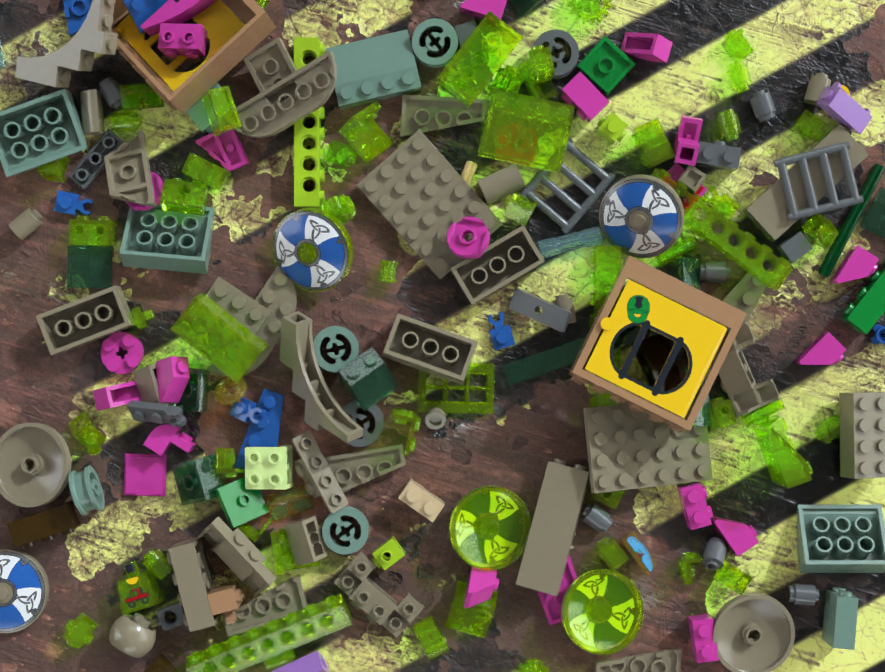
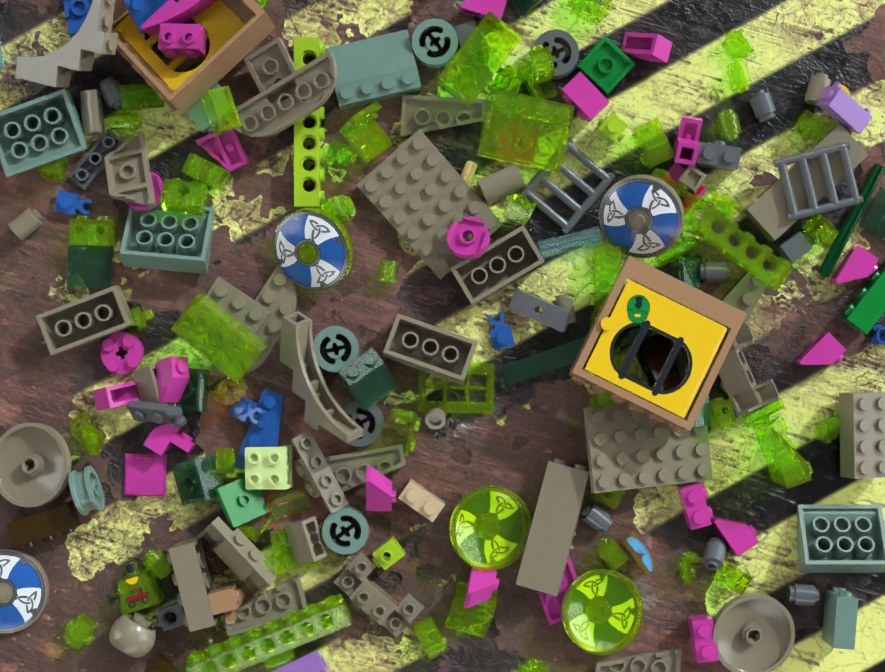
(378, 491): none -> dark pink slope

